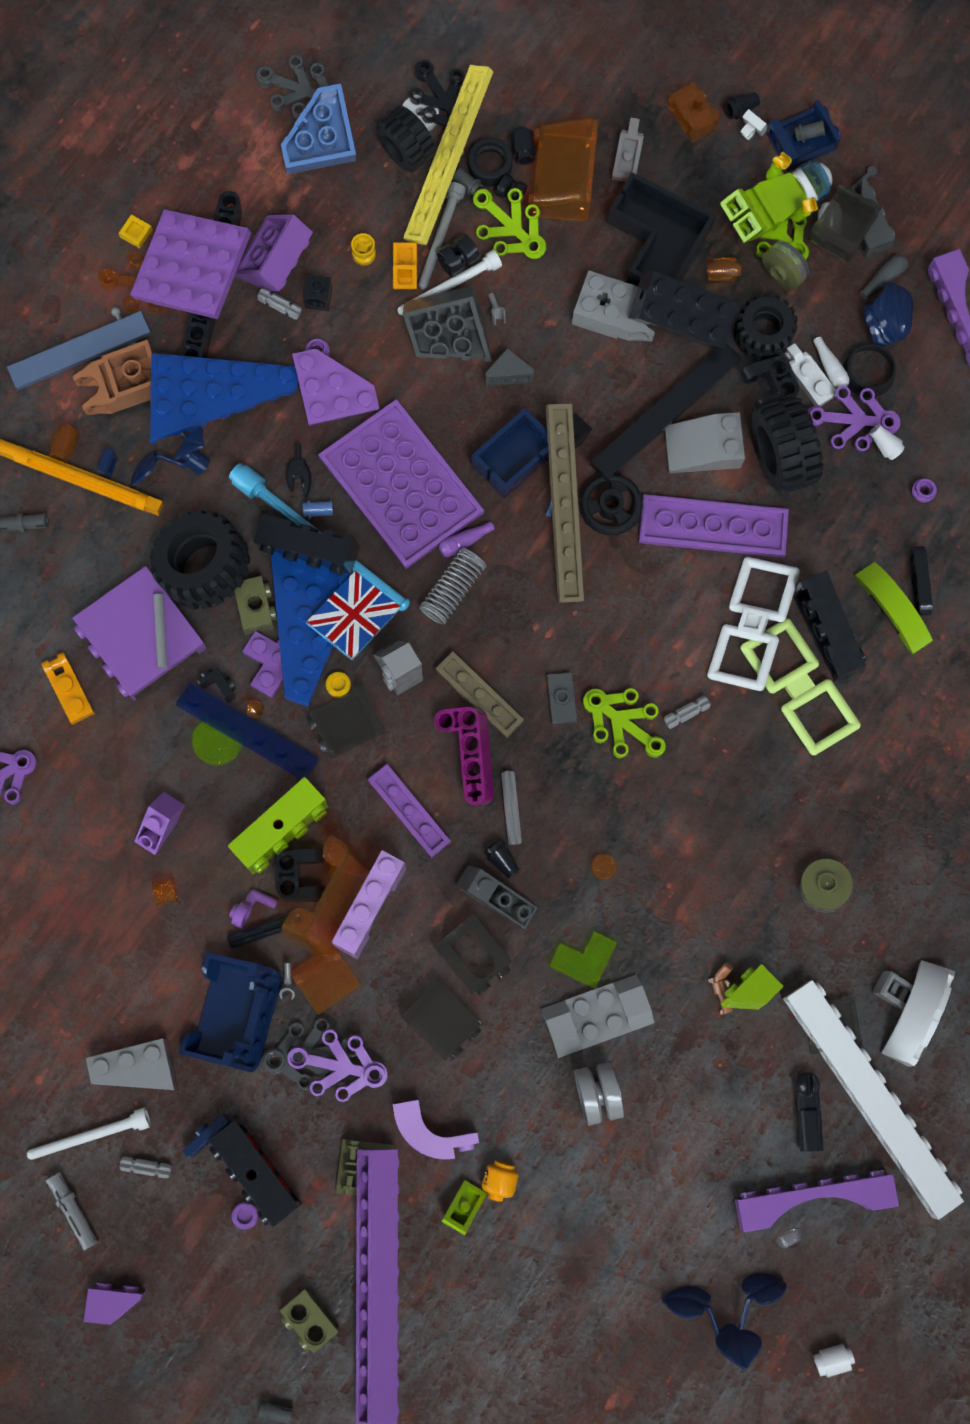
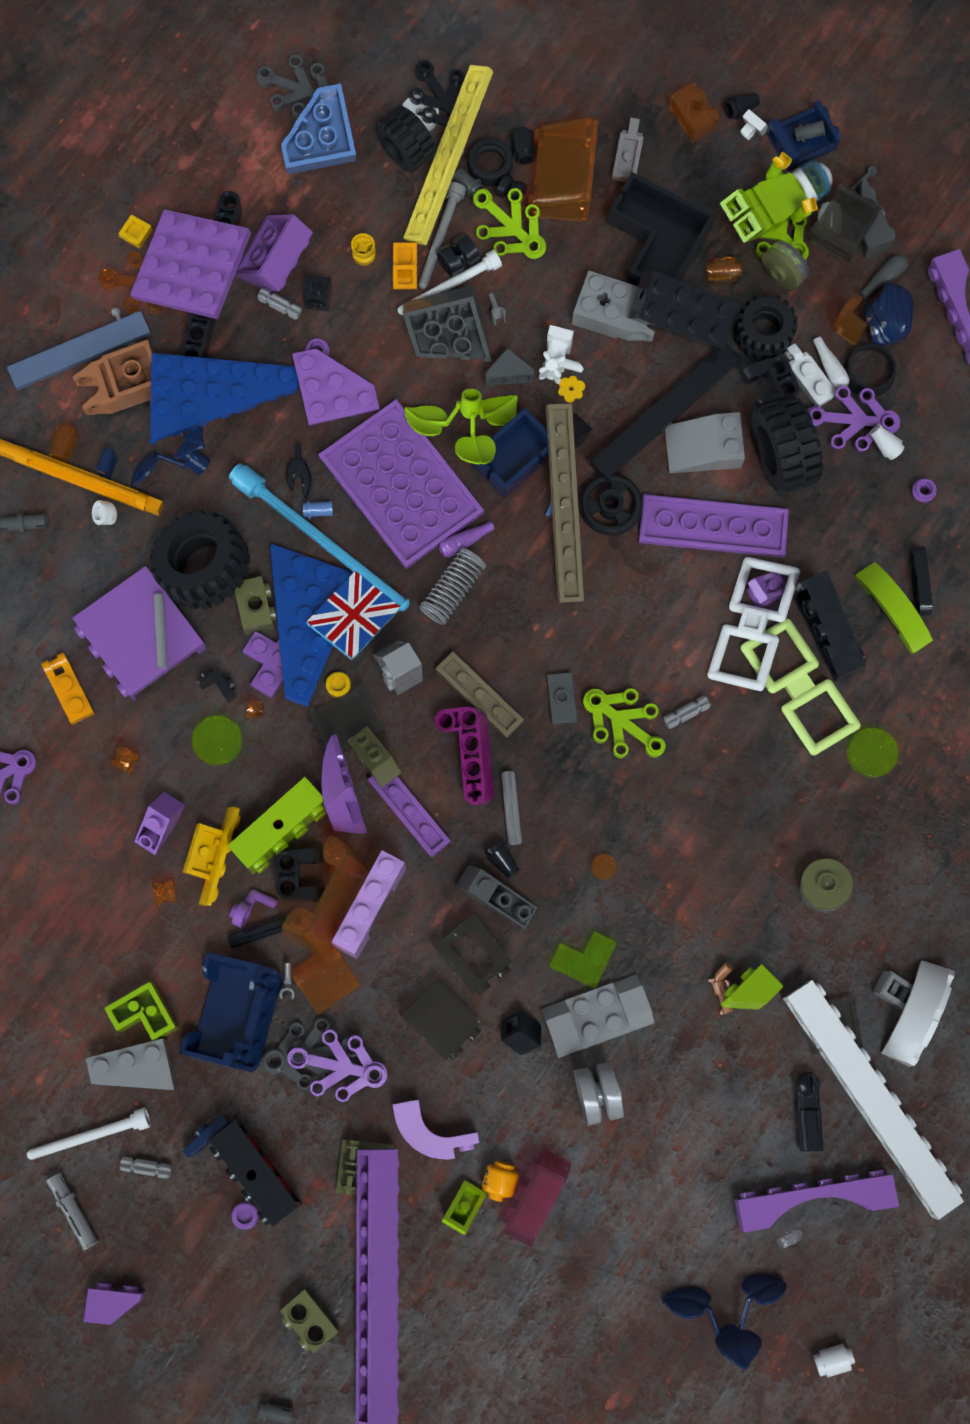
(104, 513): none -> white tile
(125, 760): none -> clear orange wheel
(146, 1006): none -> lime brick
(209, 852): none -> yellow bracket
(247, 731): clear blue plate -> none
(307, 544): black wedge -> none
(339, 792): none -> medium lavender wedge
(374, 756): none -> olive brick
(473, 449): none -> lime plant
(521, 1032): none -> black panel
(536, 1197): none -> clear pink wedge
(558, 345): none -> white piece
(571, 383): none -> yellow plant
(766, 589): none -> medium lavender slope
(848, 324): none -> clear orange panel
(872, 752): none -> clear neon green tile

